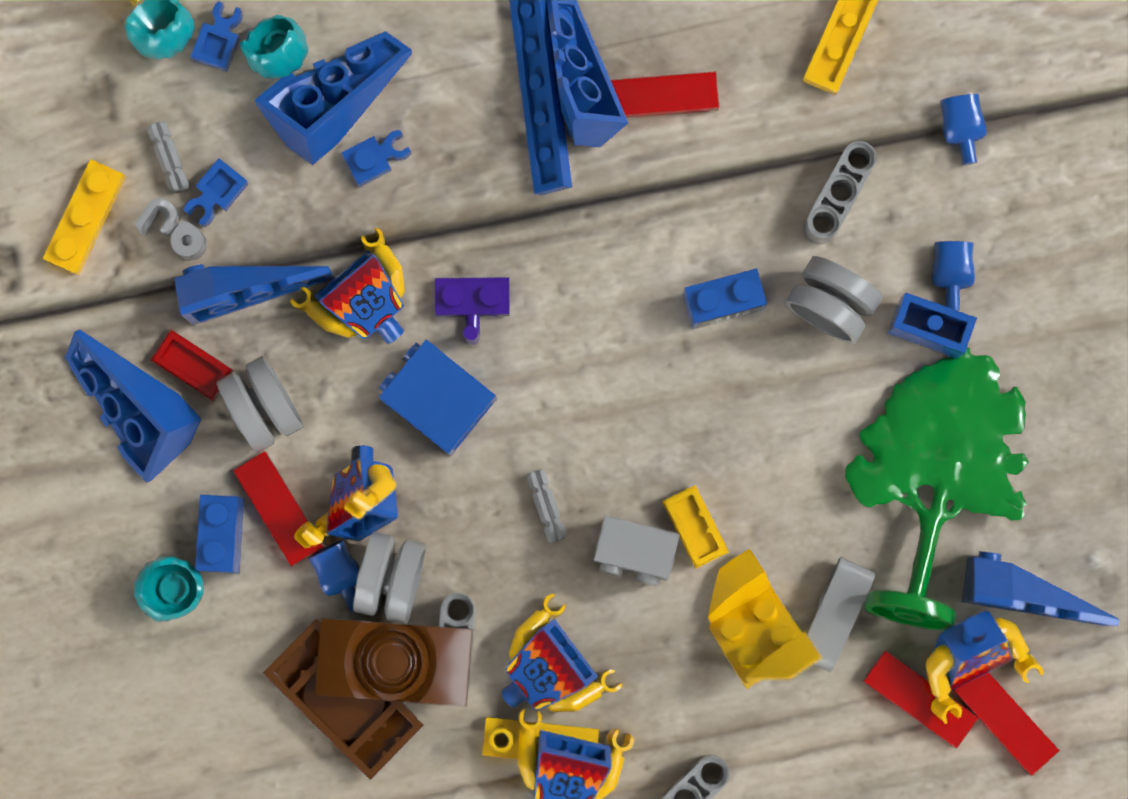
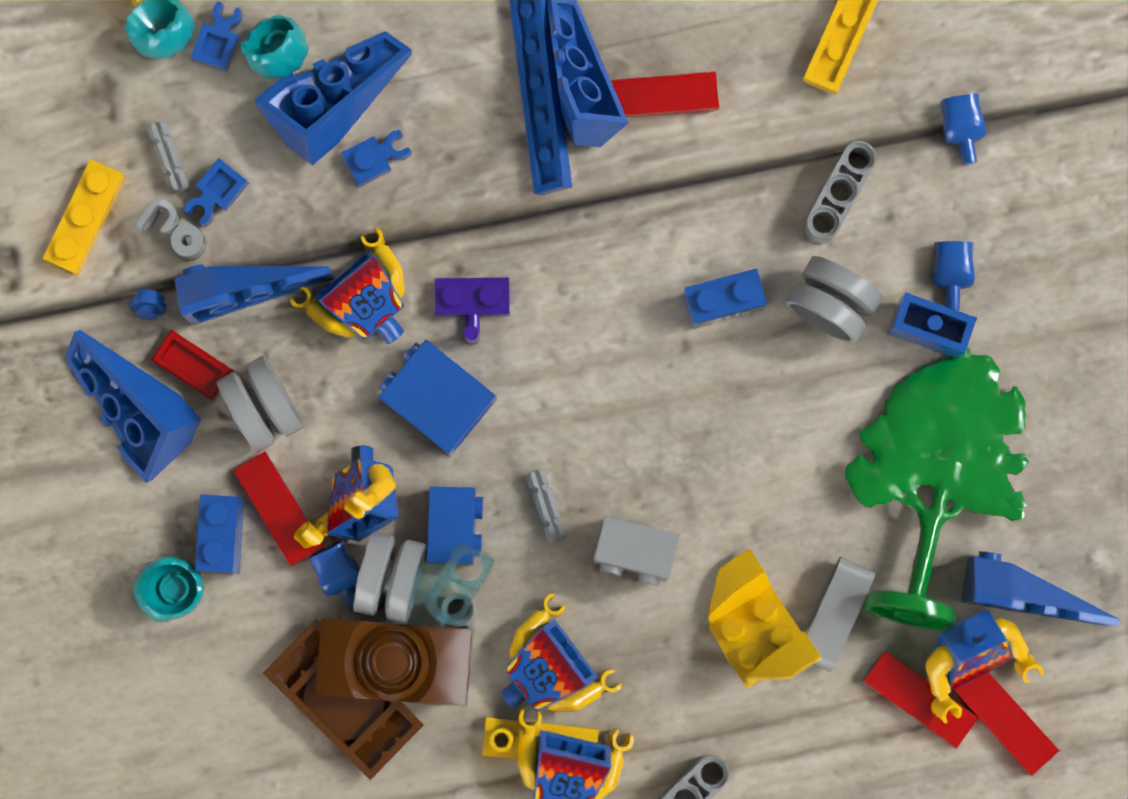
(148, 304): none -> blue plate
(453, 522): none -> blue brick
(455, 581): none -> clear light blue piece
(695, 527): yellow plate -> none

